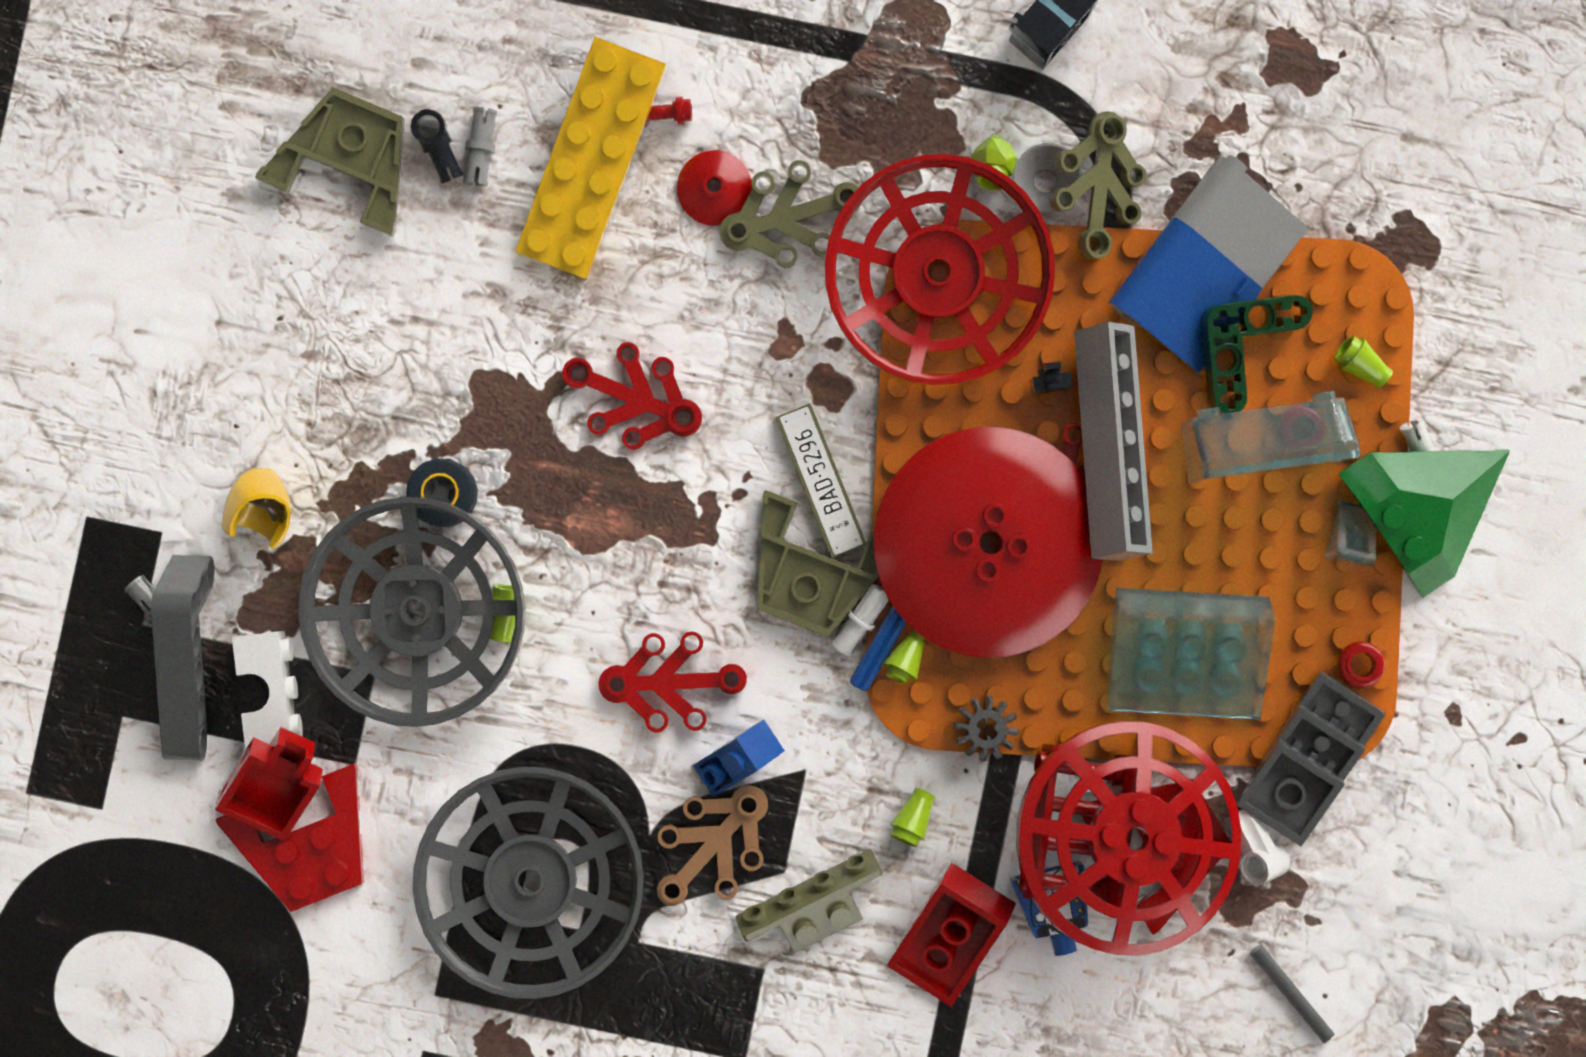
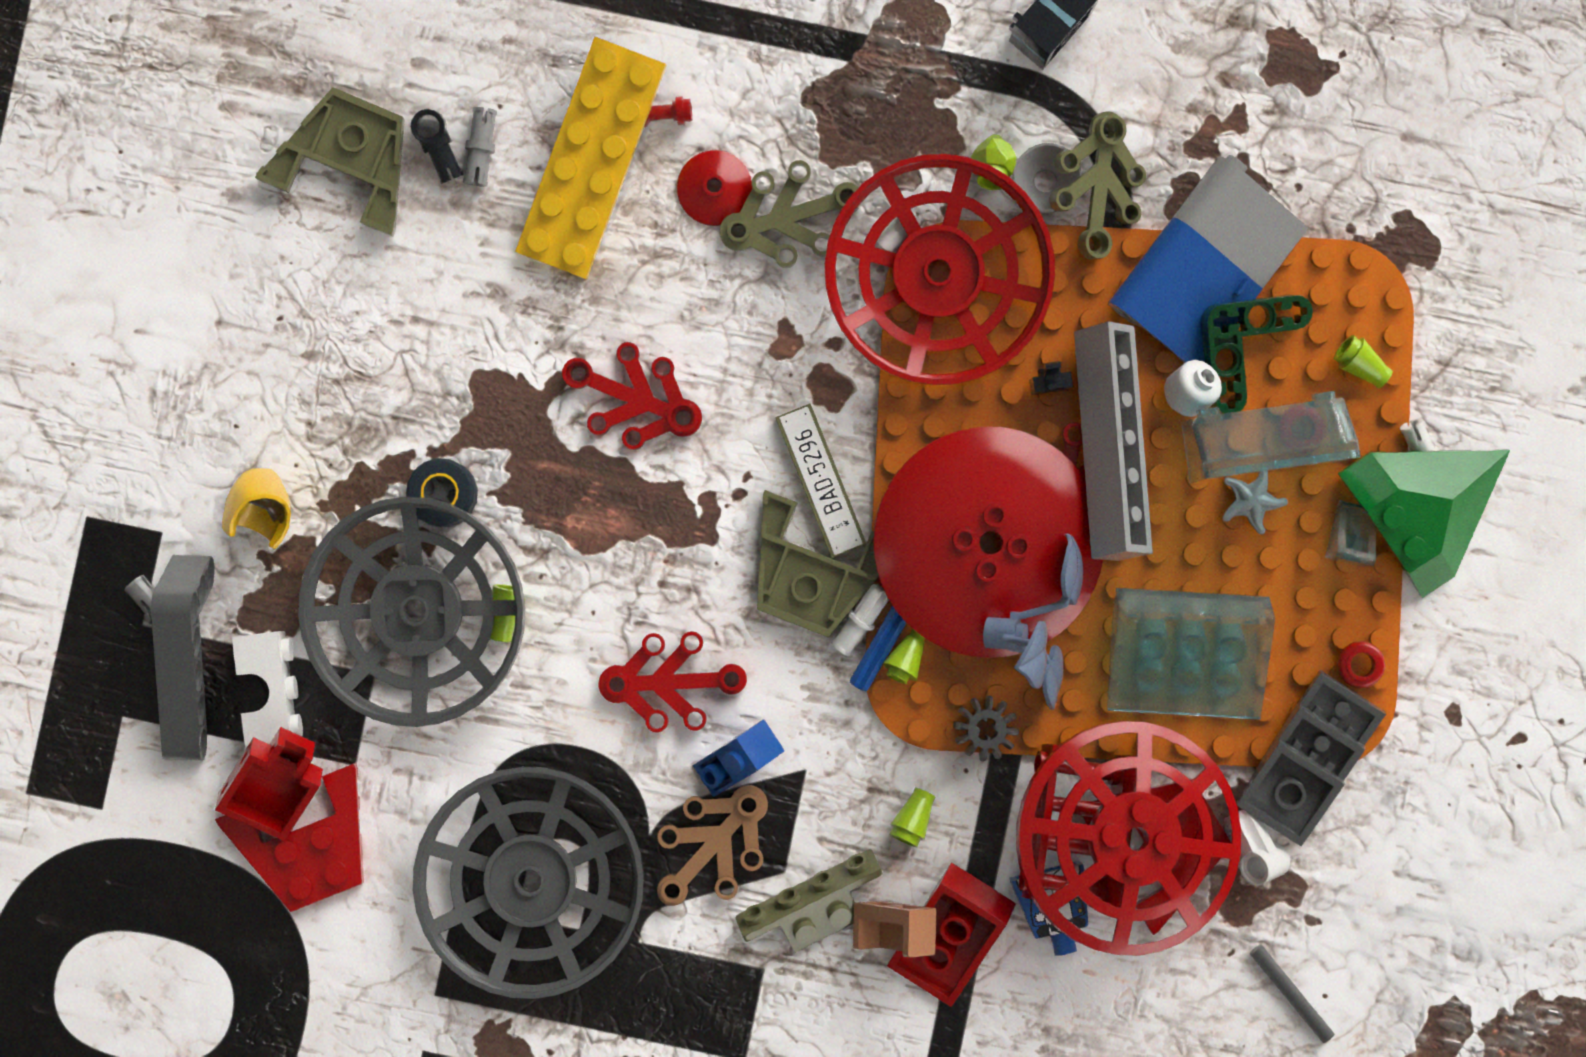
(894, 236): none -> white pin
(895, 927): none -> nougat panel
(1013, 635): none -> sand blue plant
(1192, 388): none -> white head
(1252, 500): none -> light grey animal

